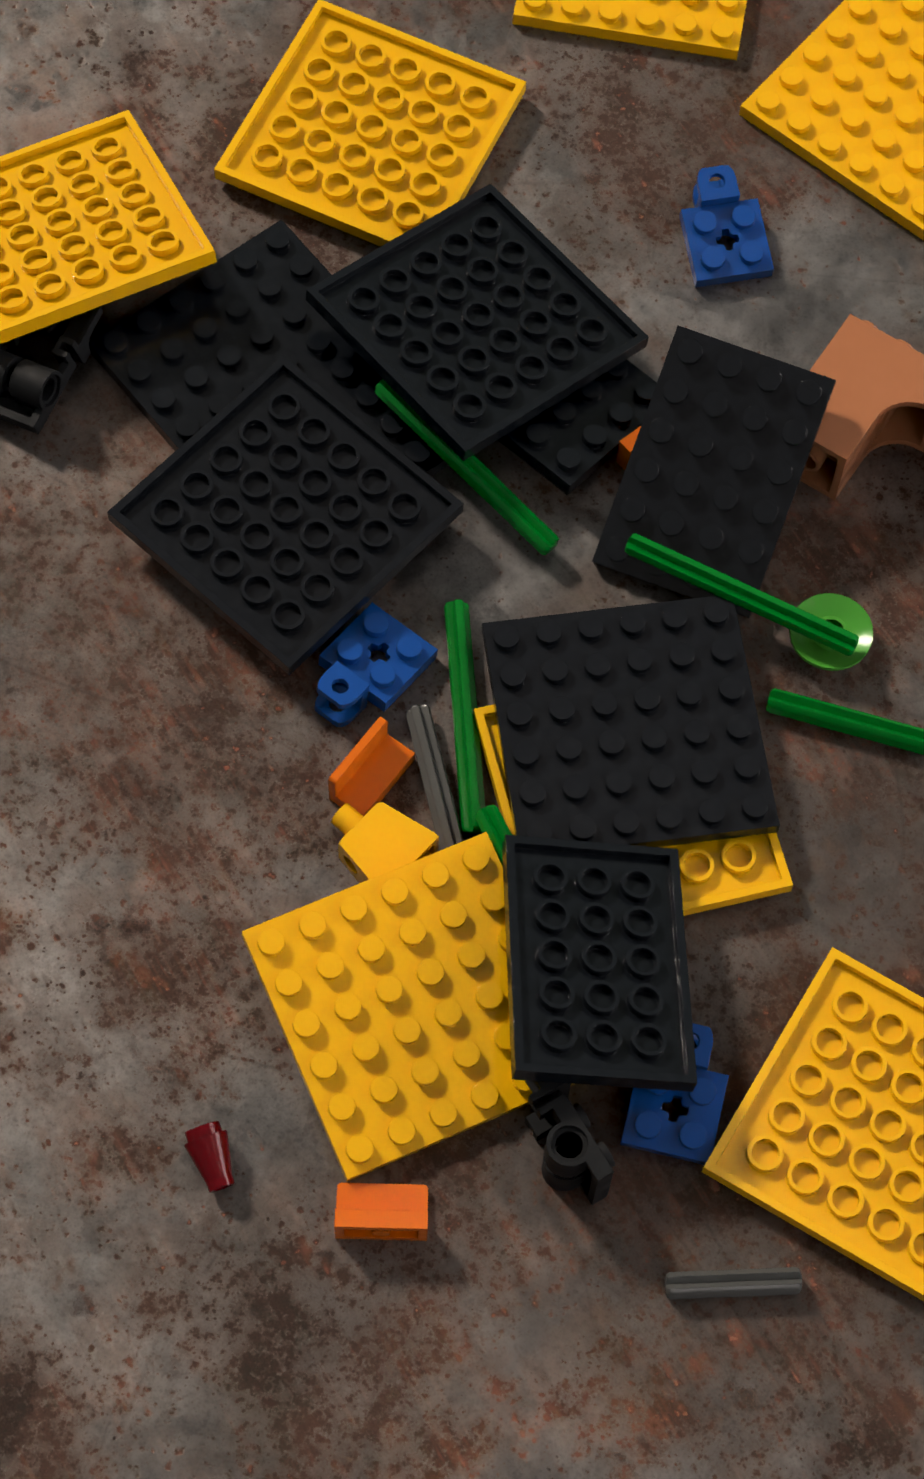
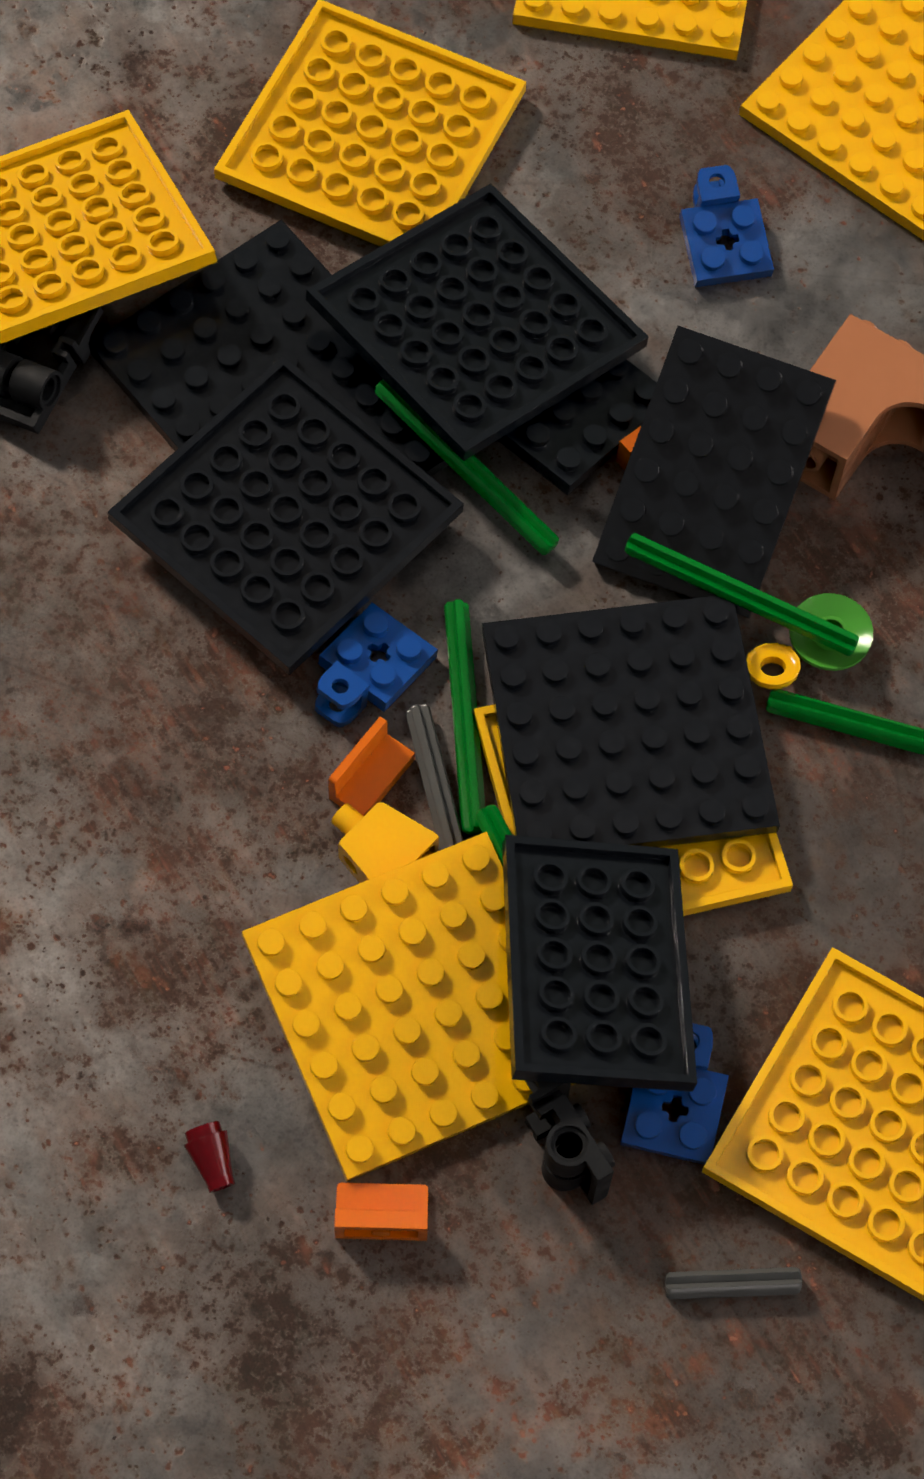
(777, 654): none -> yellow piece

